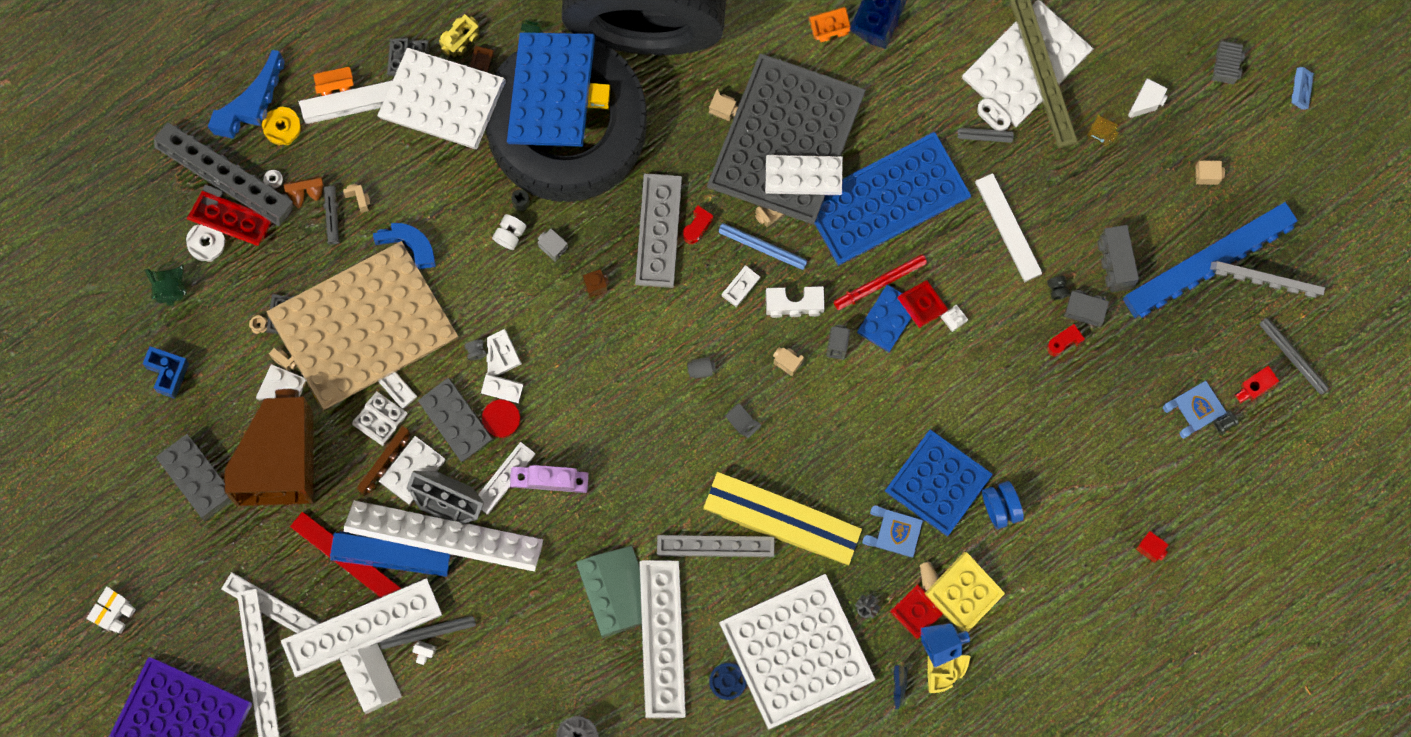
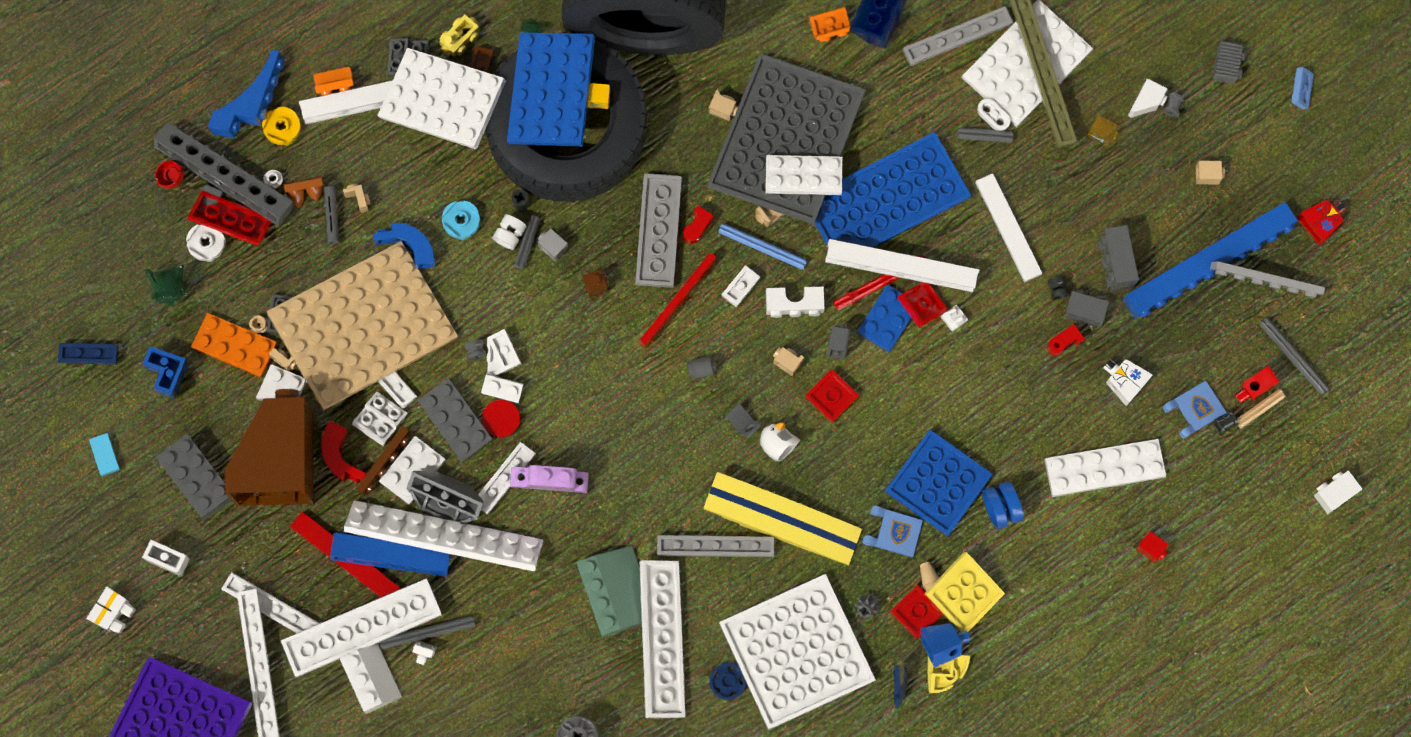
(88, 353): none -> dark blue plate
(104, 454): none -> medium azure tile
(166, 558): none -> white brick
(169, 174): none -> red hair
(234, 345): none -> orange plate
(331, 445): none -> red arch
(460, 209): none -> medium azure plate
(527, 242): none -> dark grey axle
(677, 300): none -> red tile
(778, 441): none -> white piece
(831, 396): none -> red plate
(901, 265): none -> white tile
(957, 36): none -> light grey plate
(1105, 467): none -> white plate
(1126, 379): none -> white torso
(1173, 105): none -> dark grey bush
(1260, 408): none -> tan axle
(1322, 219): none -> red torso
(1339, 491): none -> white brick

